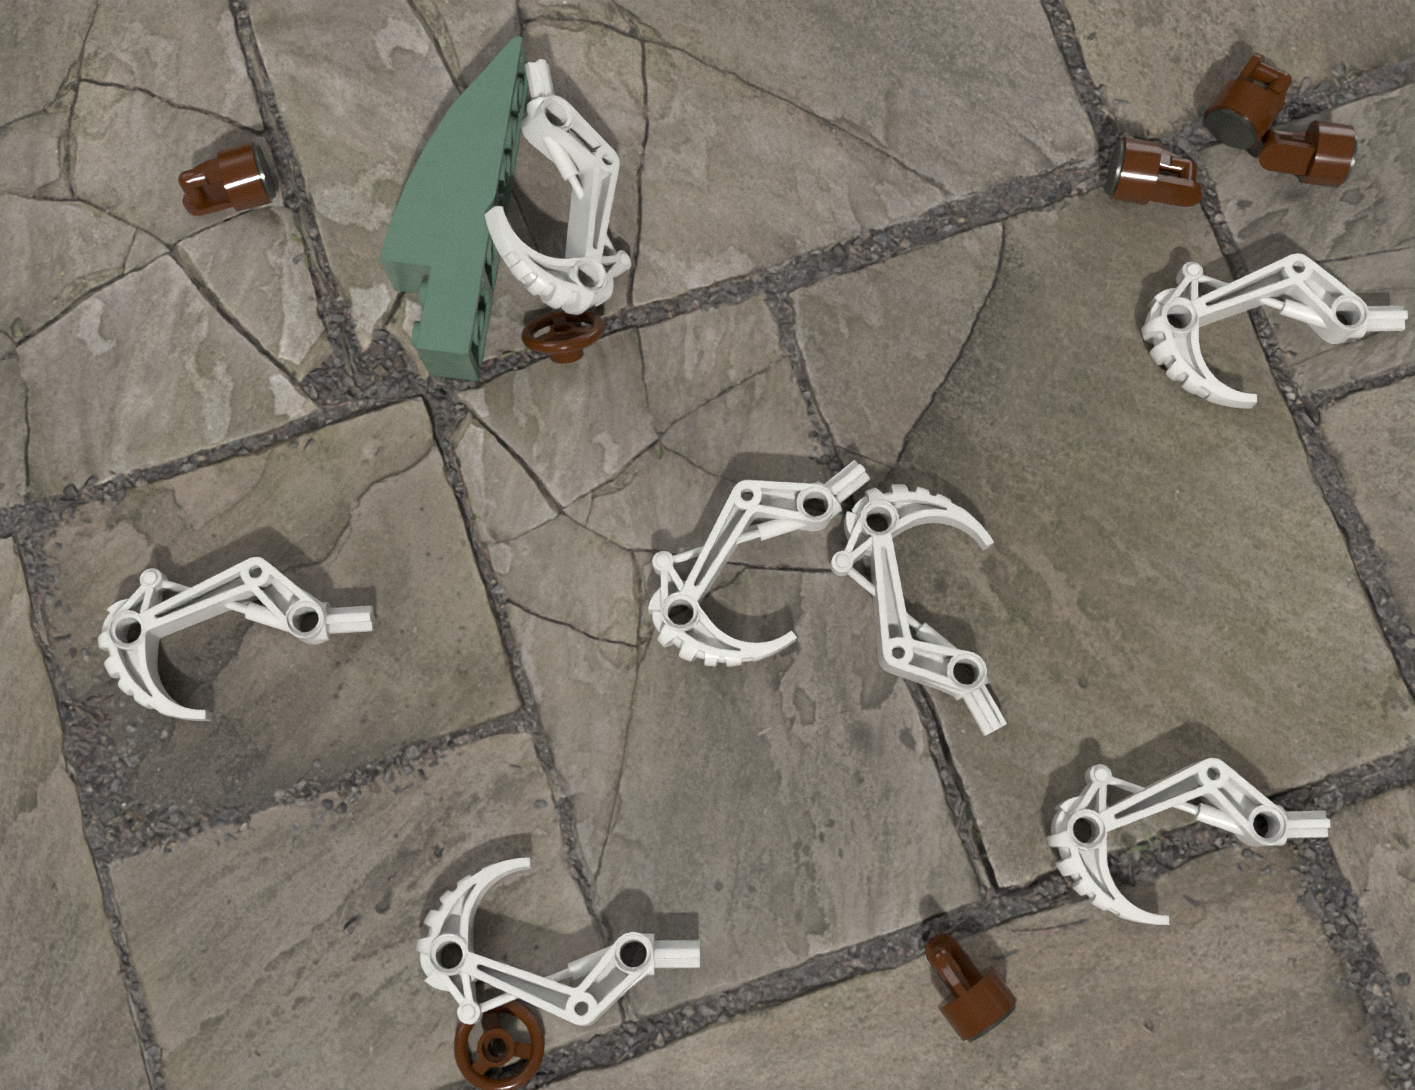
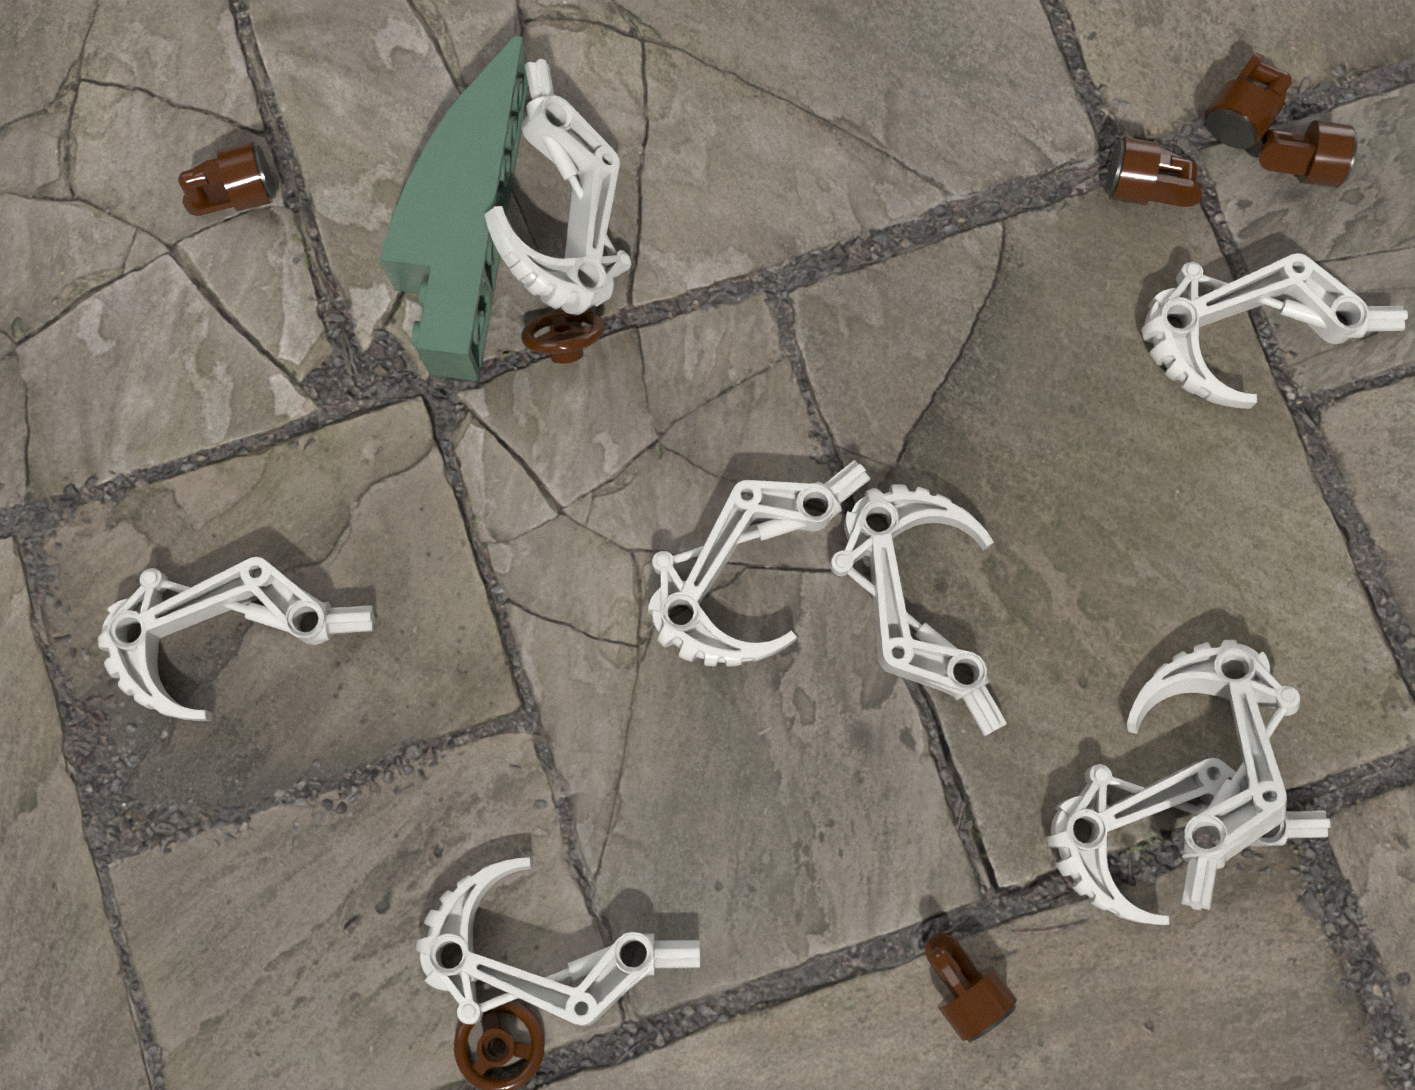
(1232, 816): none -> white piece

